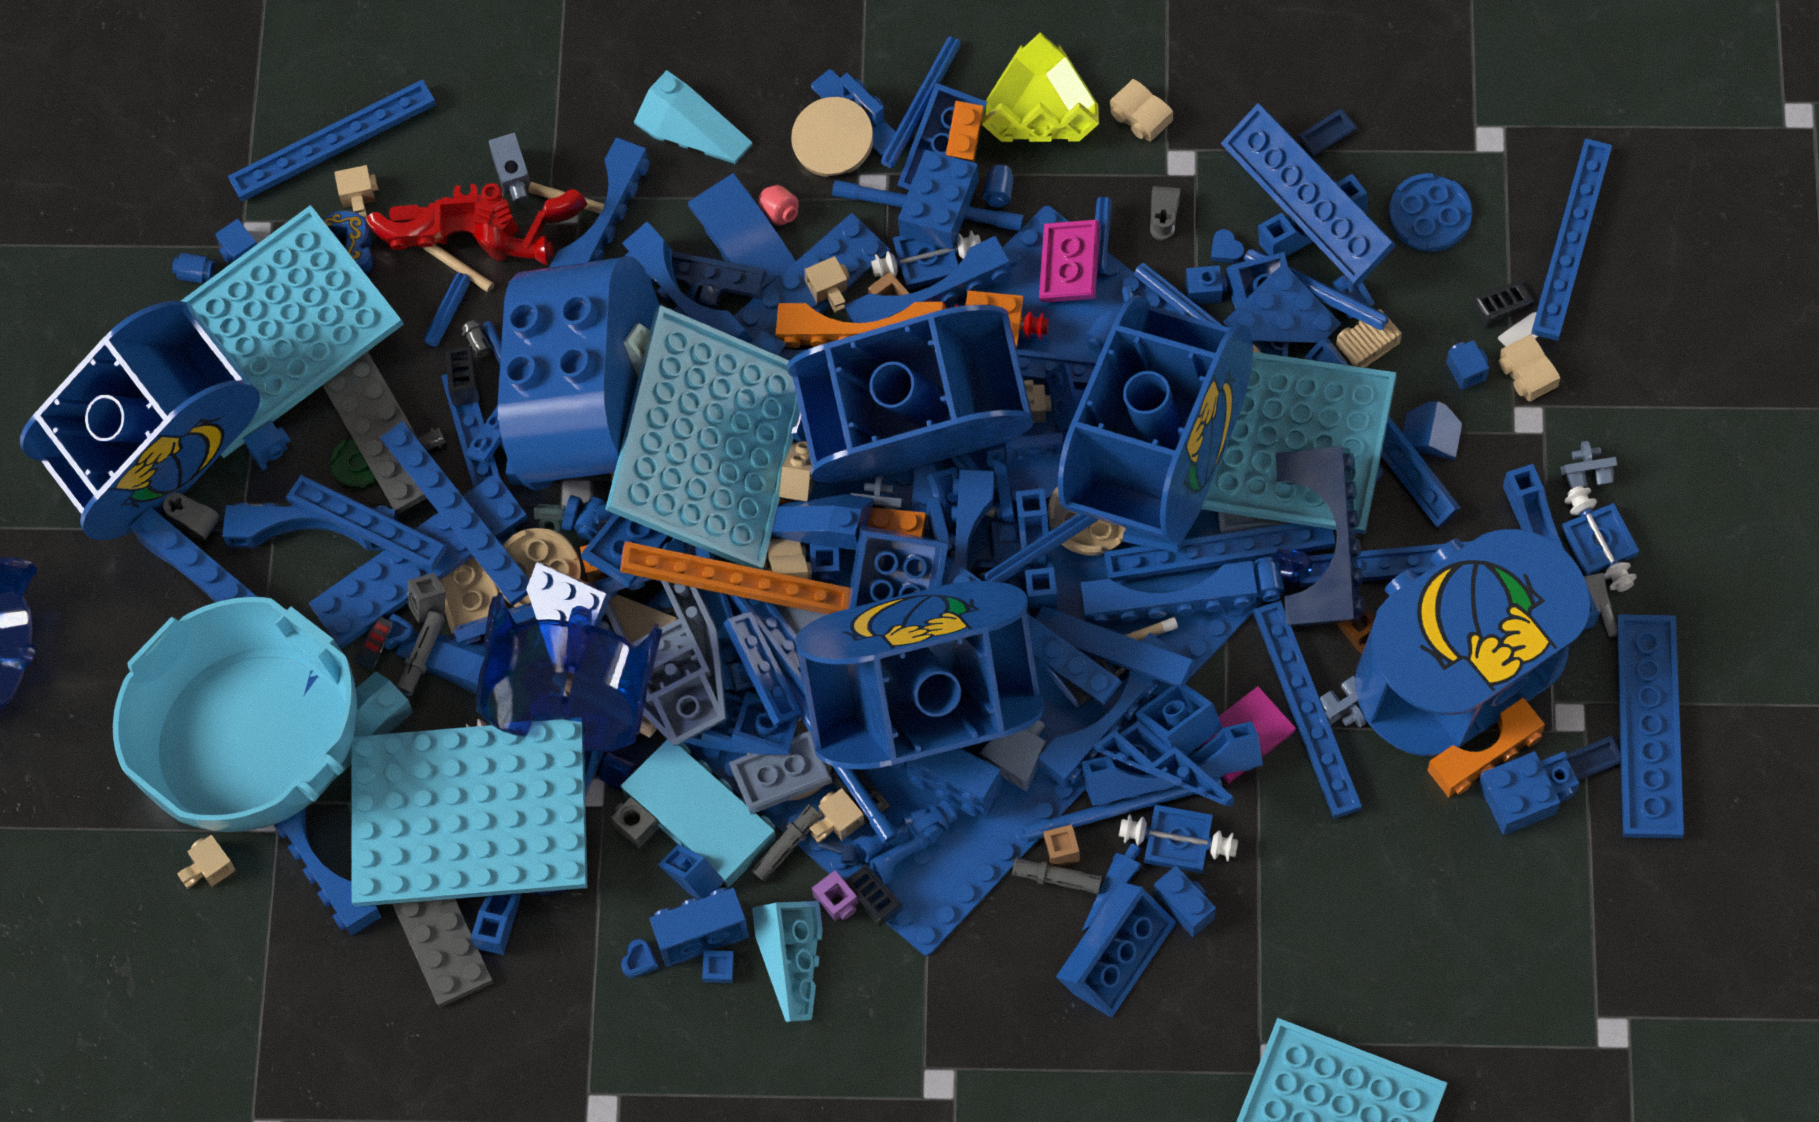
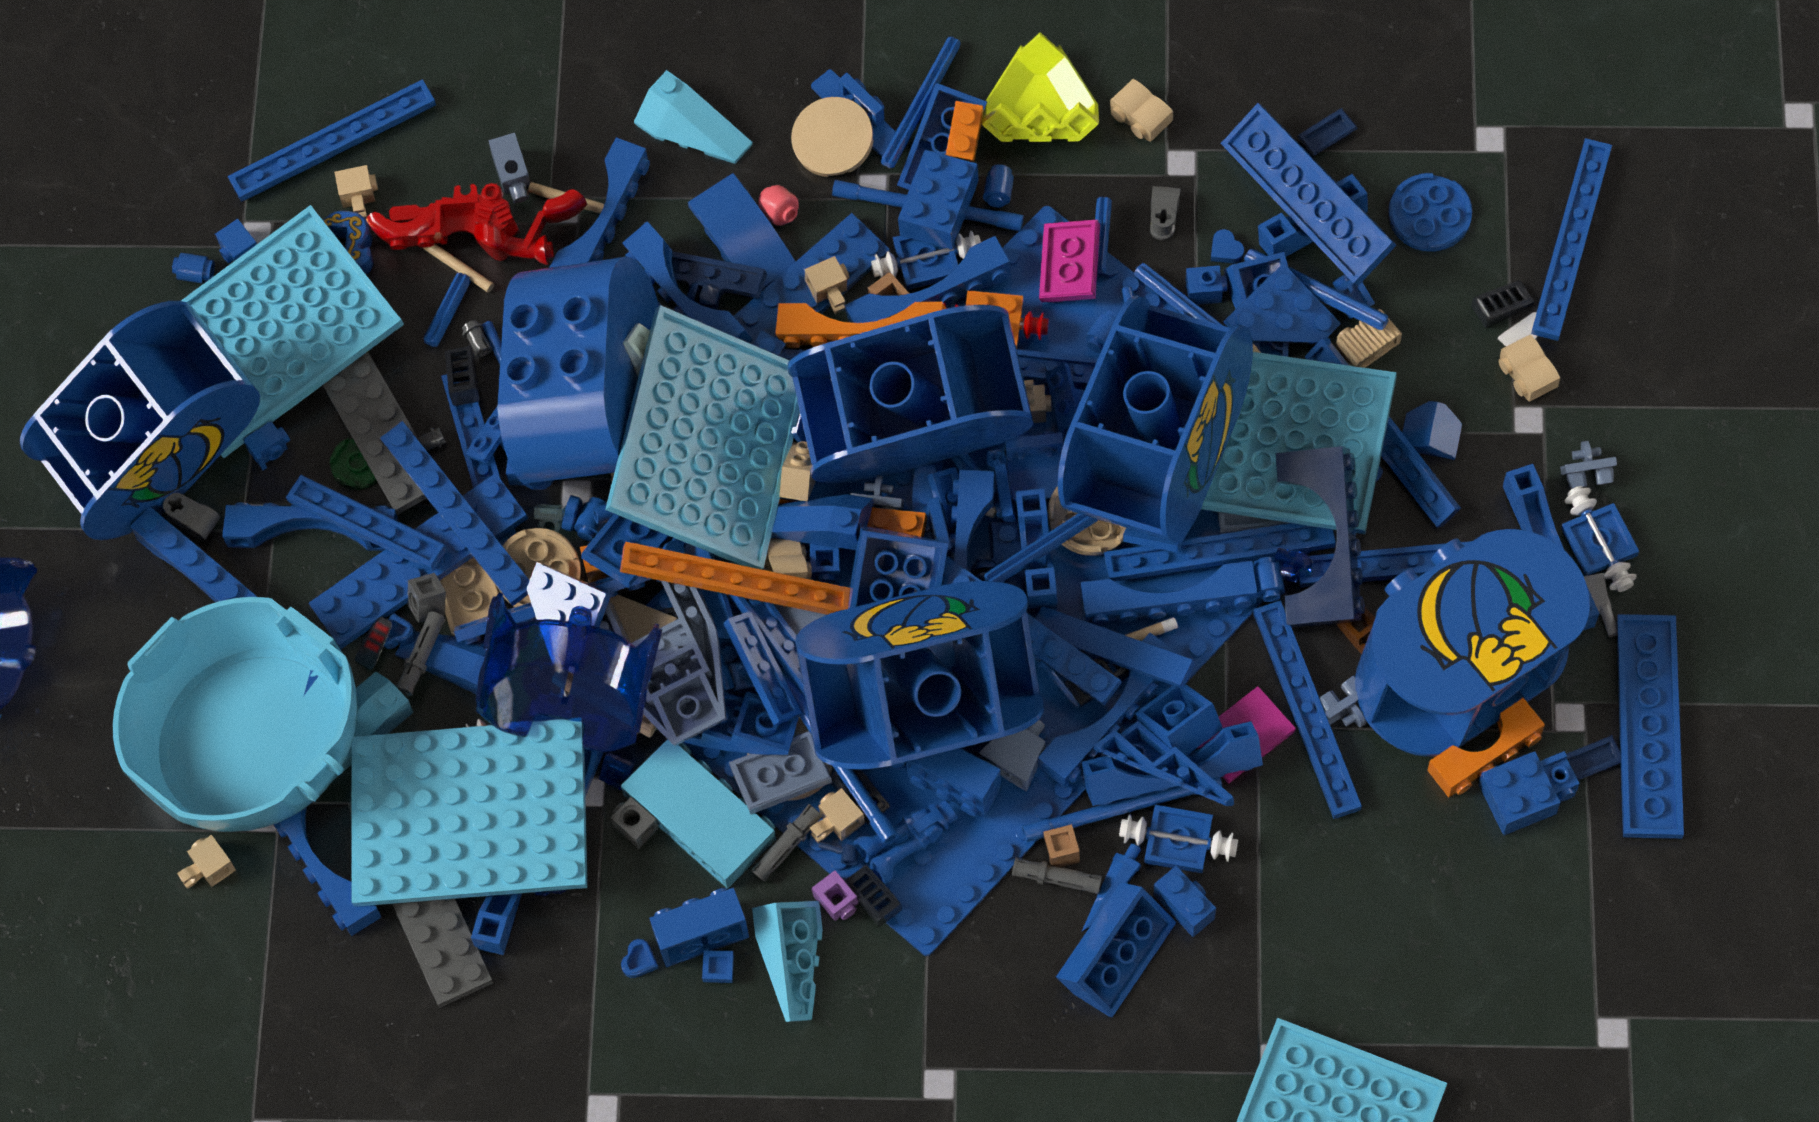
(691, 872): blue slope -> none
(1467, 364): blue brick -> none

